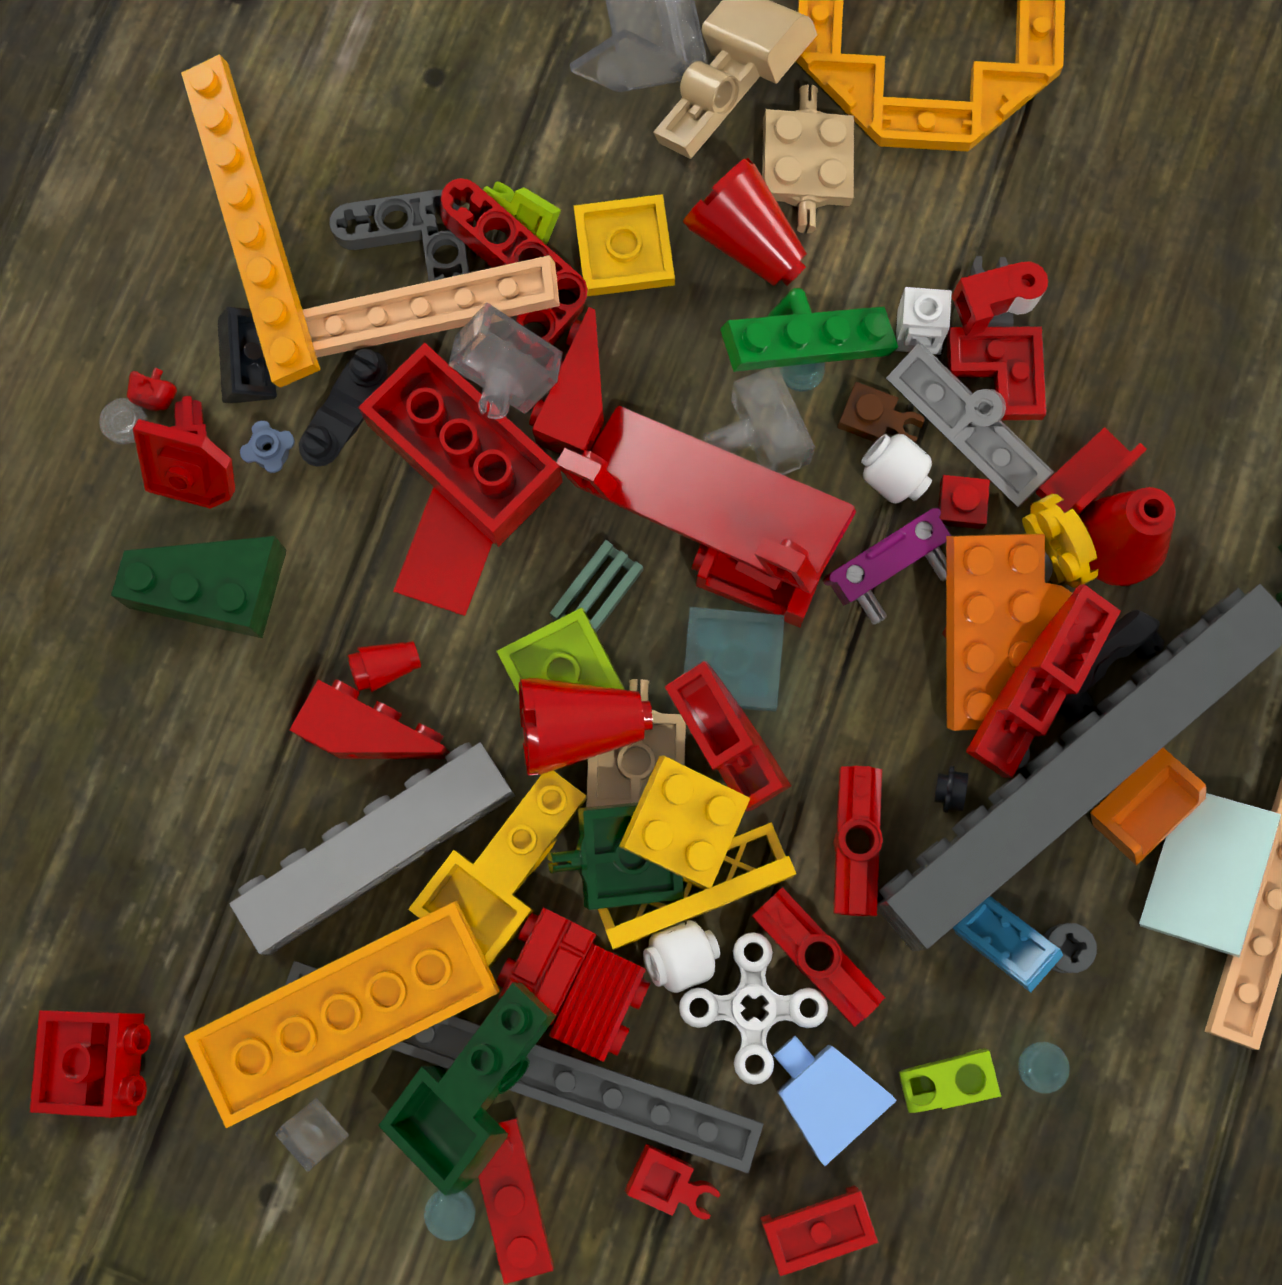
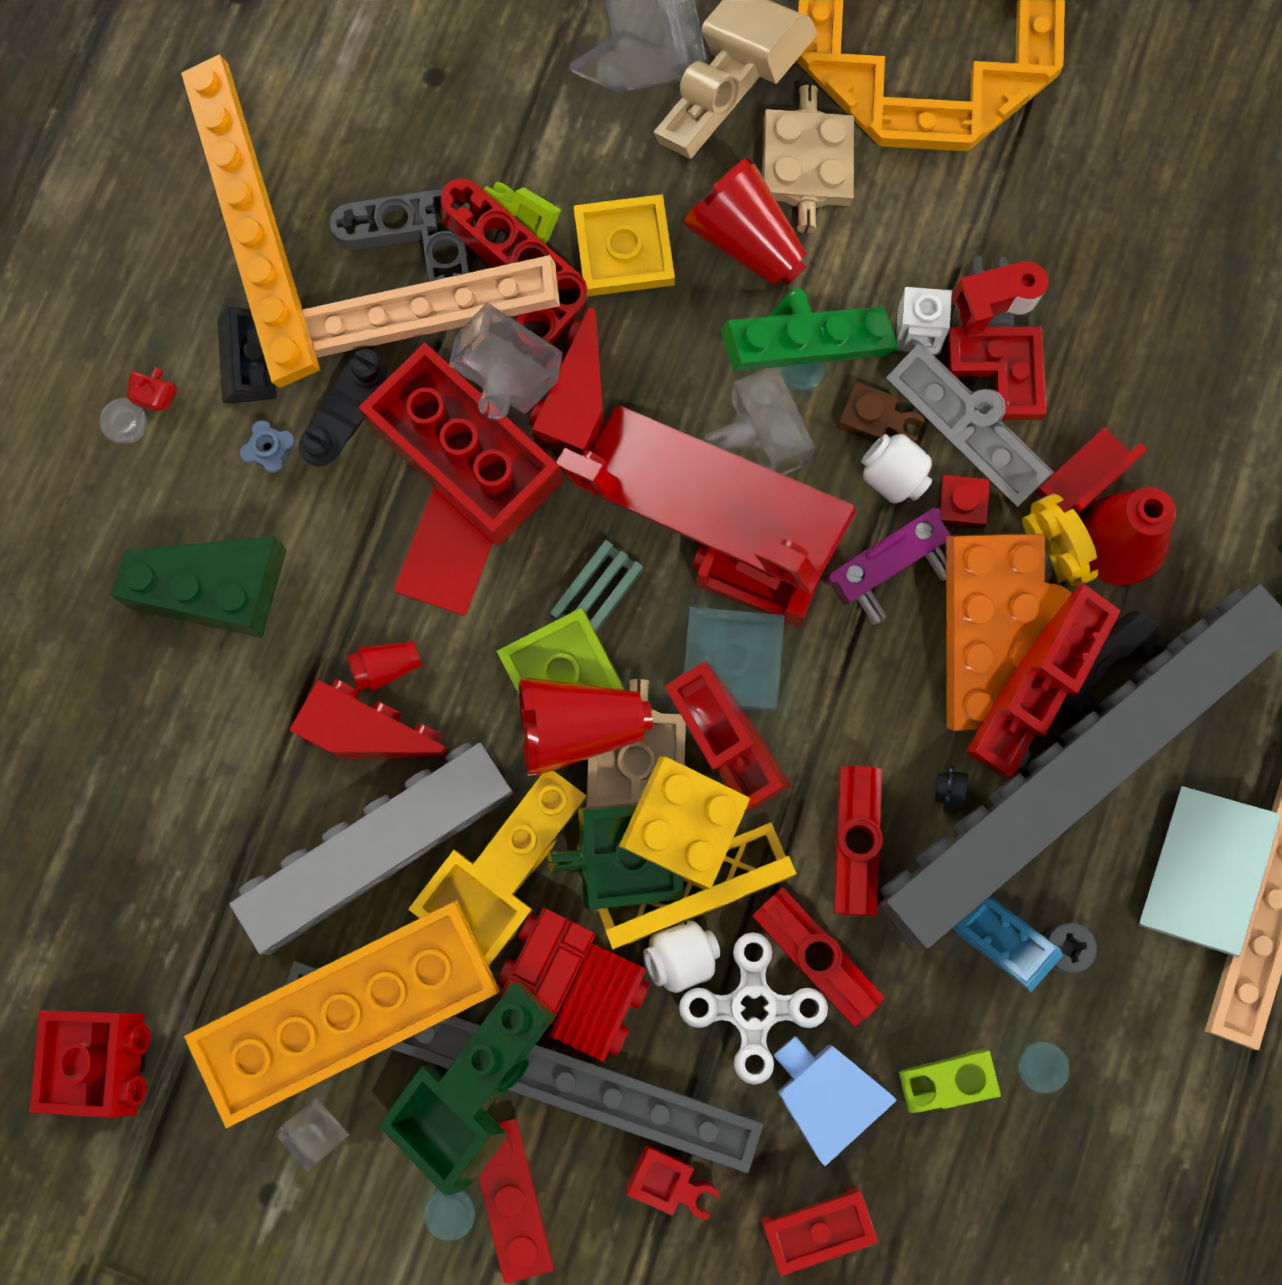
(183, 460): red piece -> none
(1148, 805): orange panel -> none

